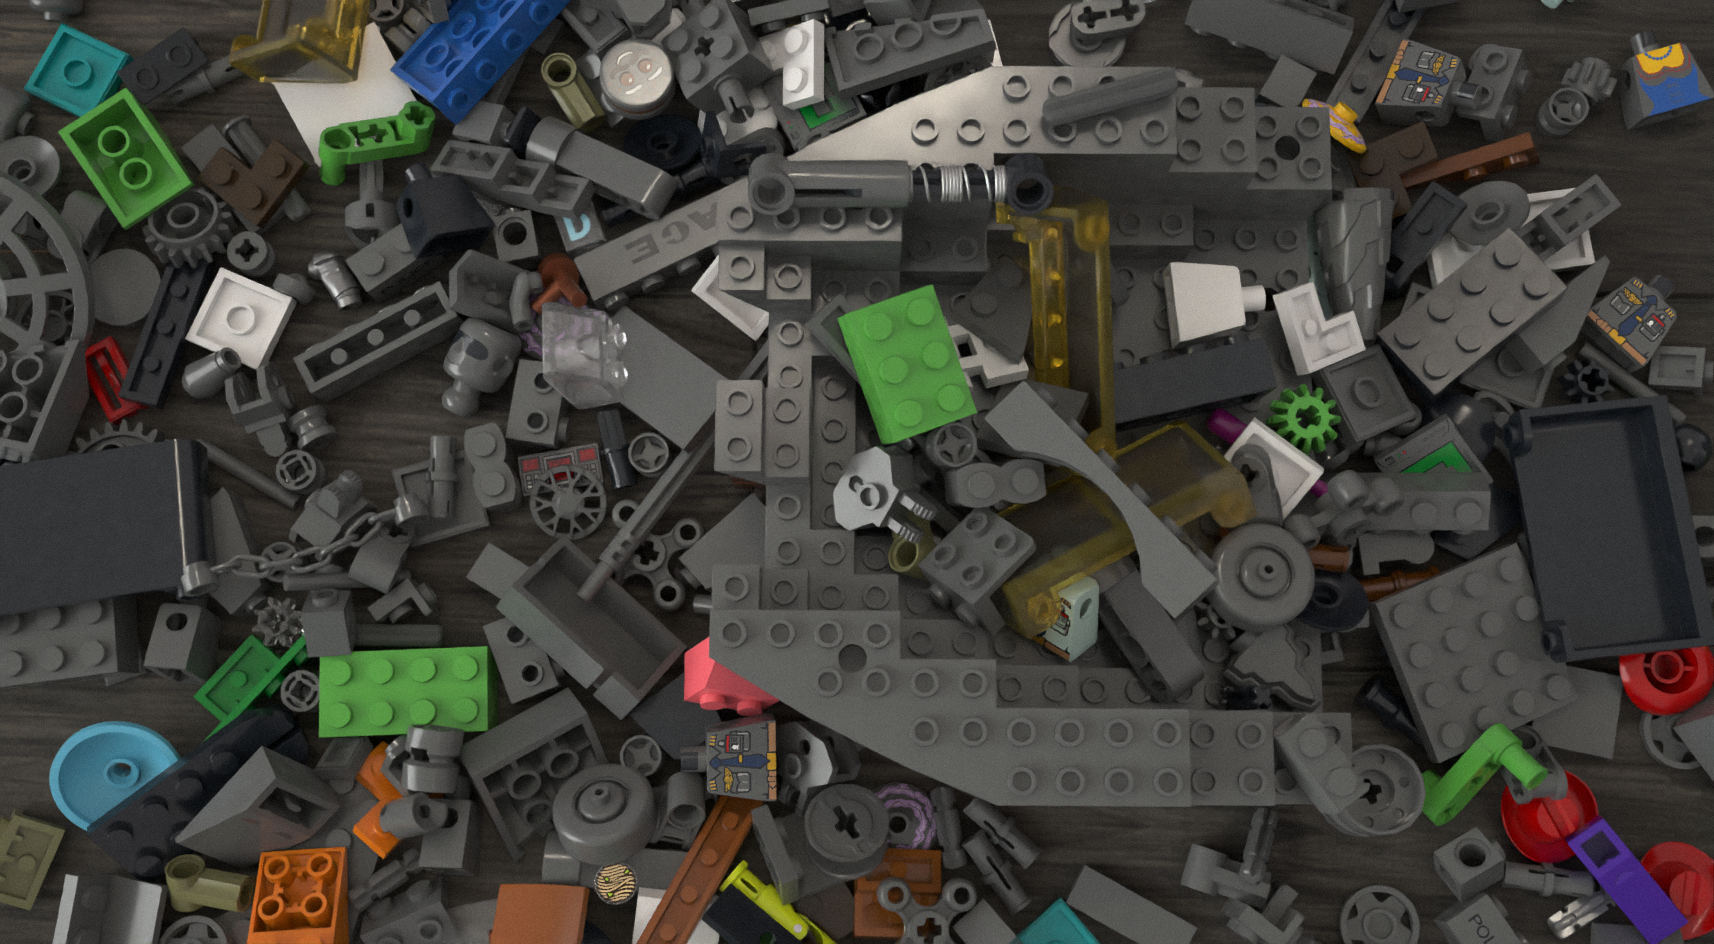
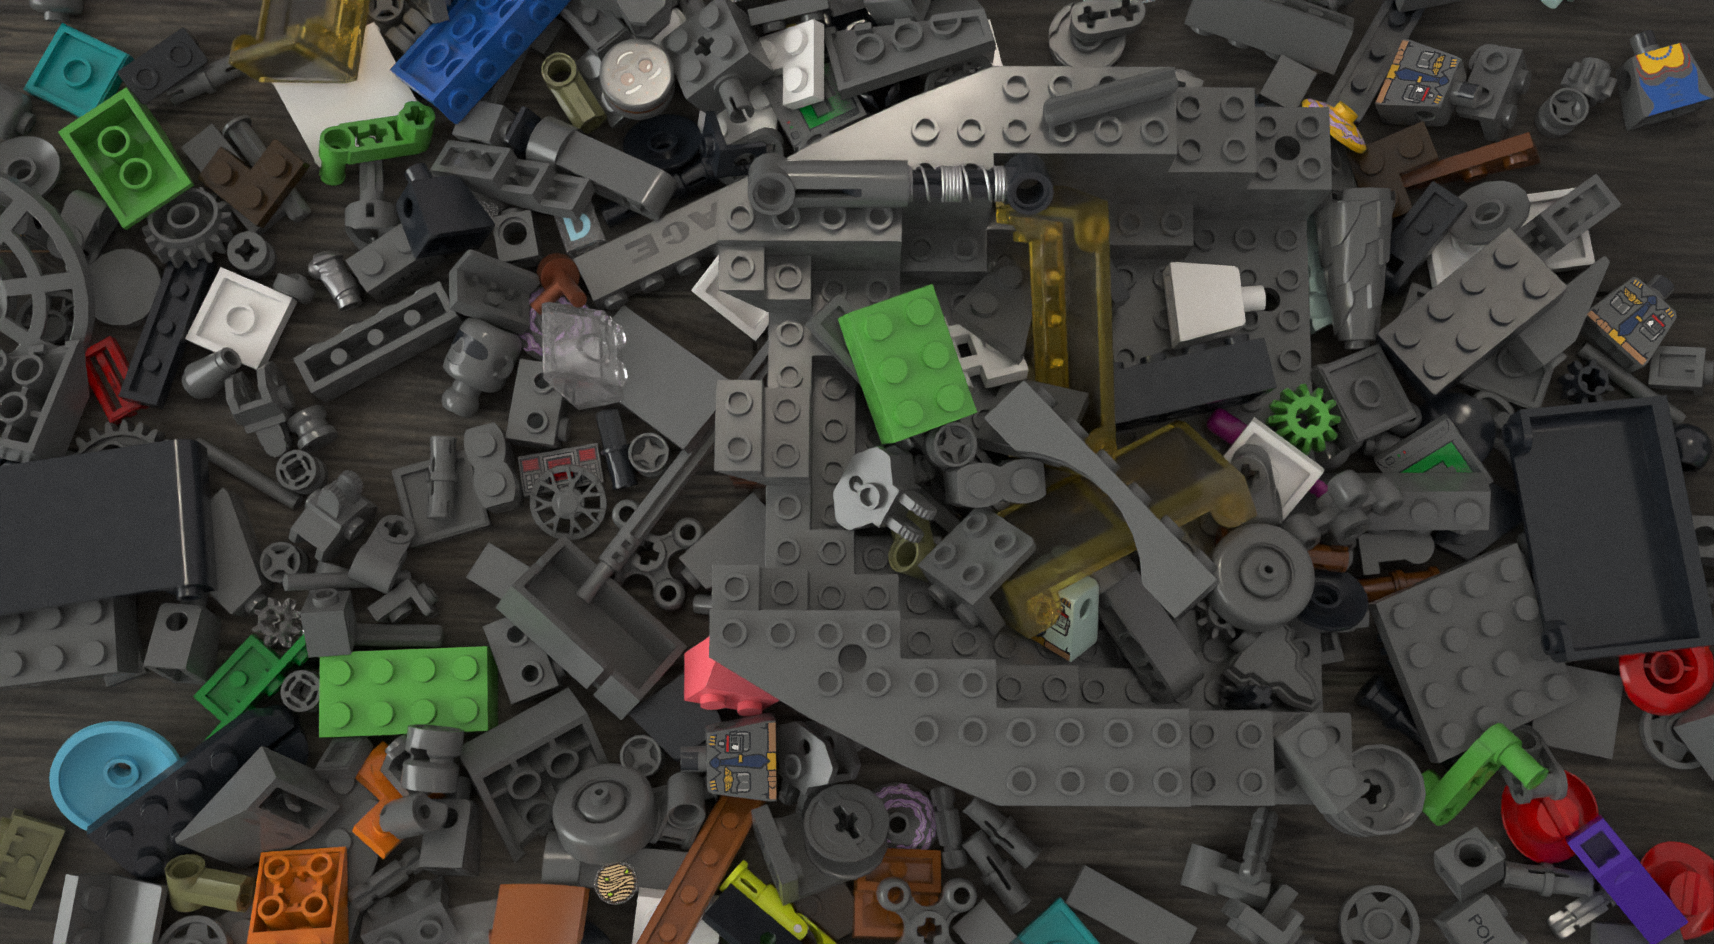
(202, 579): dark grey piece -> none
(519, 299): dark grey arm -> none
(1309, 336): white plate -> none

